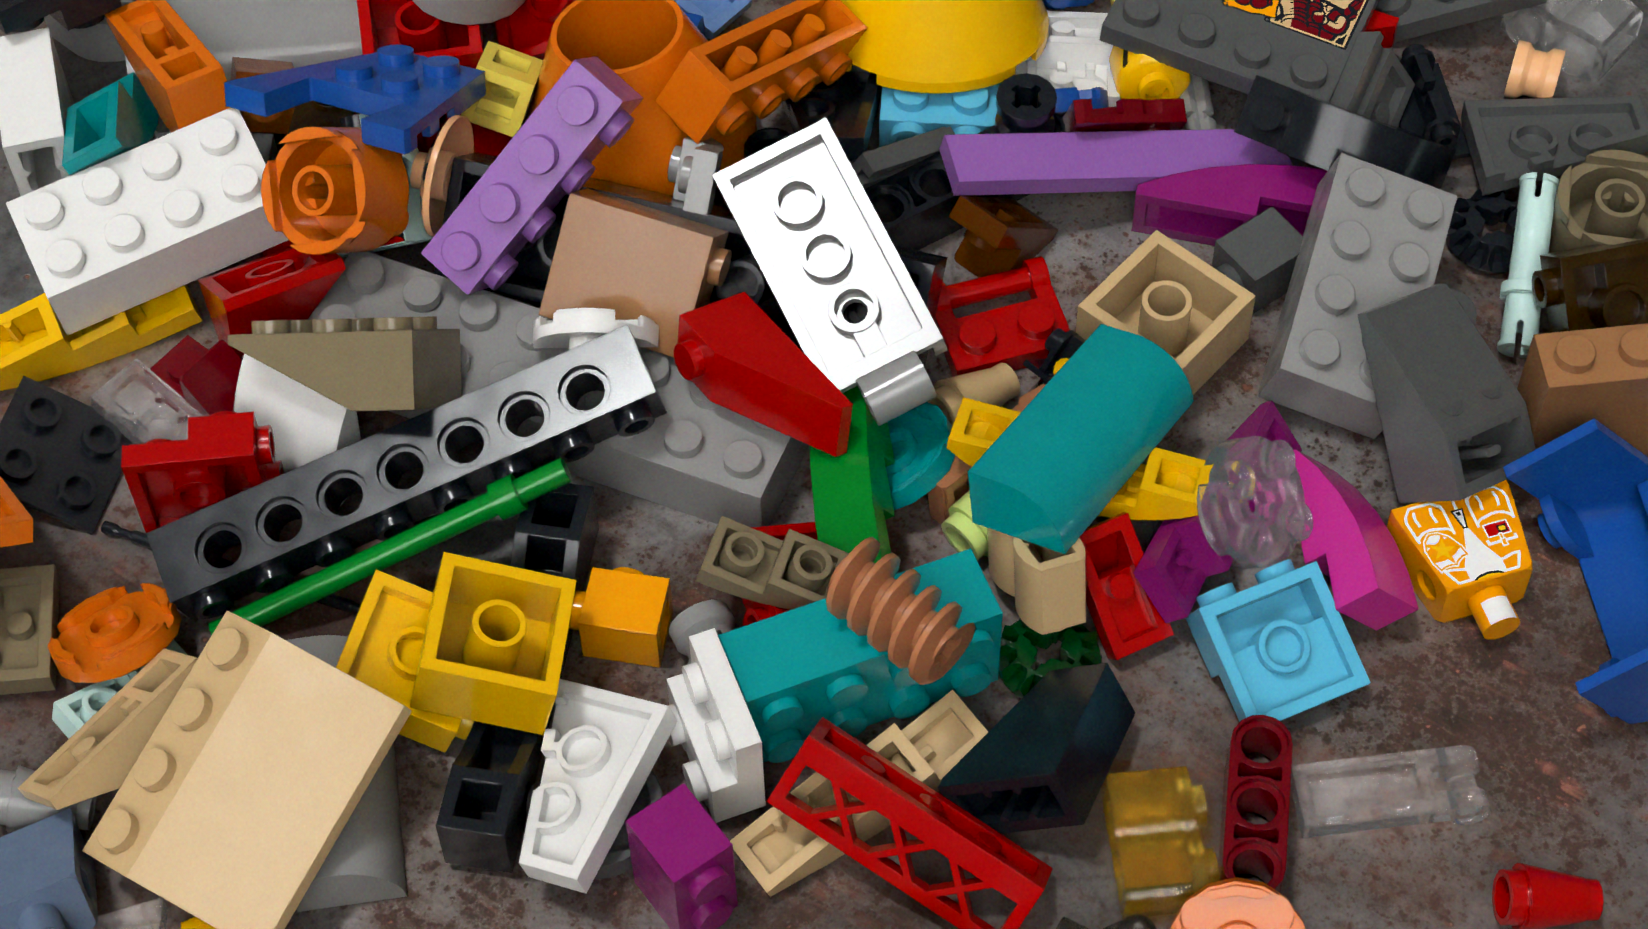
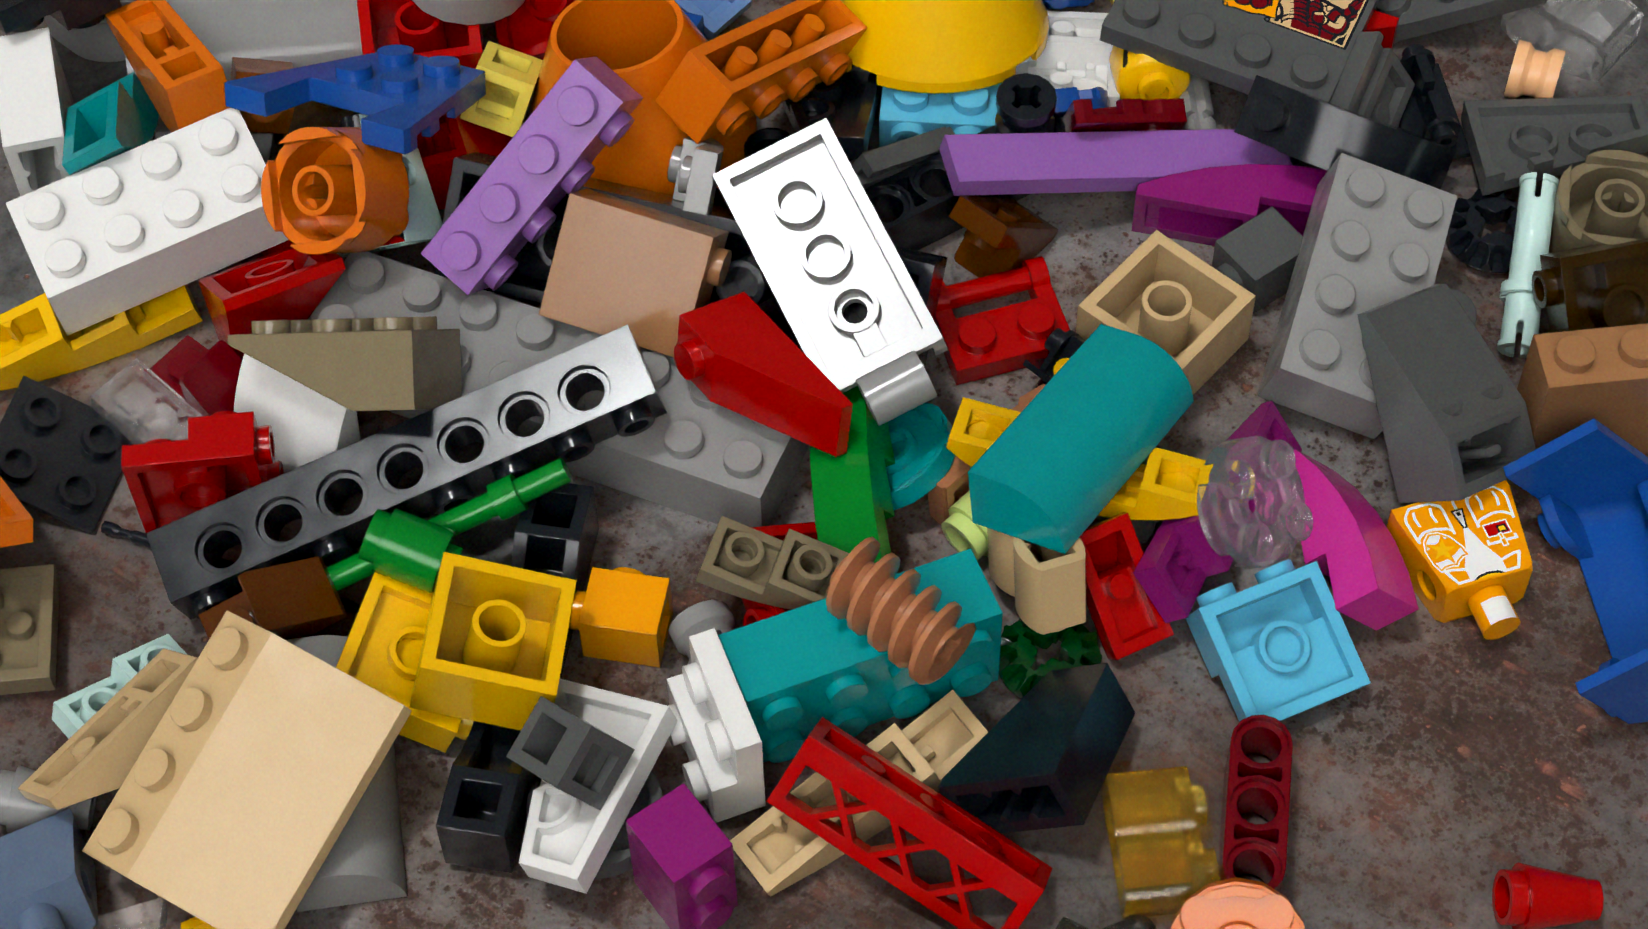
(114, 633): orange tile -> none
(284, 599): none -> reddish brown slope
(407, 547): none -> green brick
(433, 169): light nougat dish -> none
(570, 753): none -> dark grey brick
(580, 325): white plate -> none
(989, 385): tan cone -> none
(1388, 791): clear plate -> none

